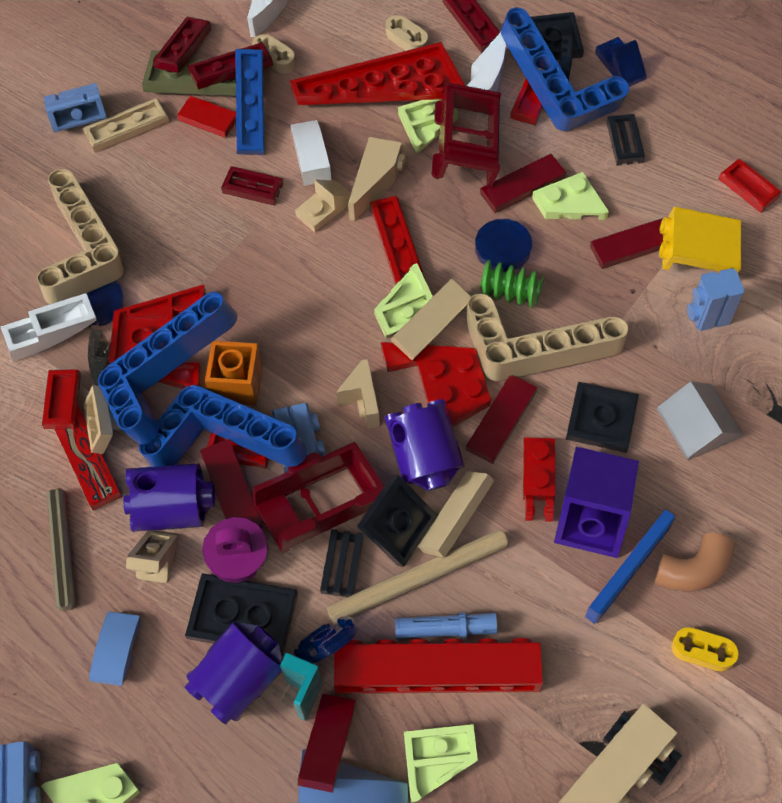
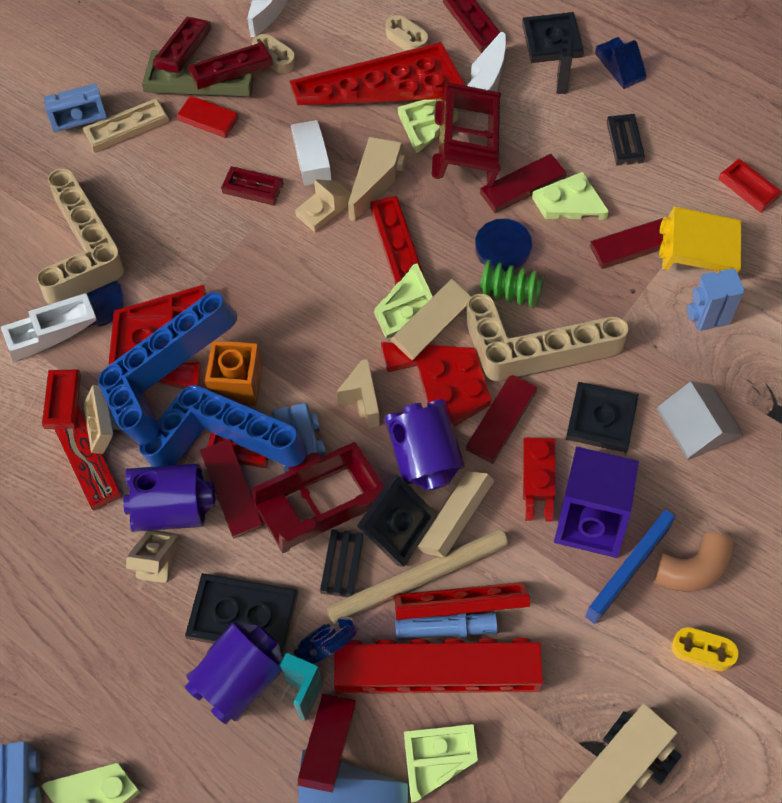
(61, 550): dark tan axle -> none
(98, 353): clear smoke slope -> none
(113, 648): medium blue slope -> none
(235, 549): magenta tile -> none
(249, 102): blue tile -> none
(461, 600): none -> red tile
(527, 106): red tile -> none
(553, 78): blue beam -> none

